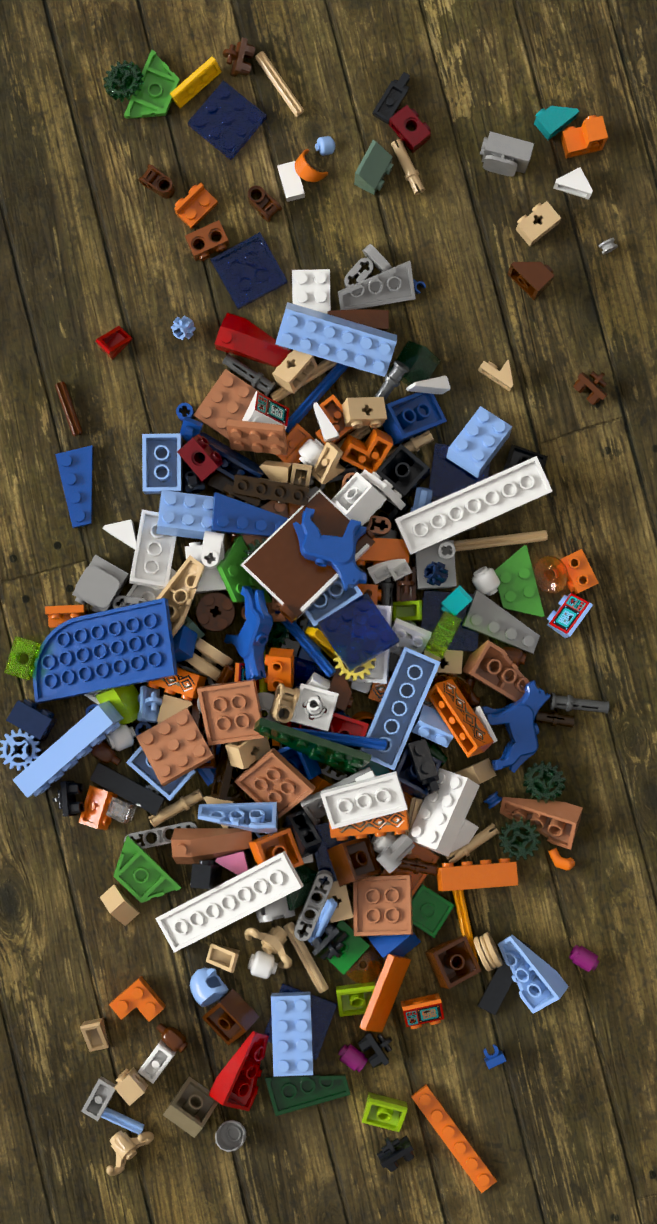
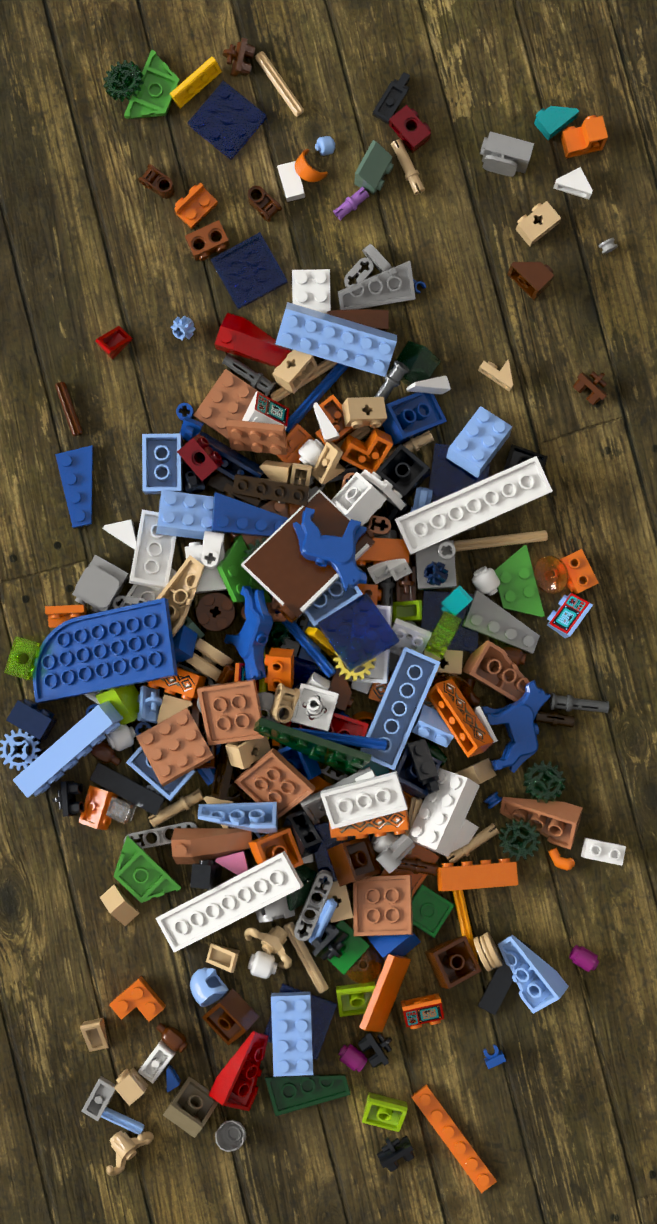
(172, 1078): none -> blue slope
(351, 203): none -> medium lavender pin
(603, 851): none -> white brick

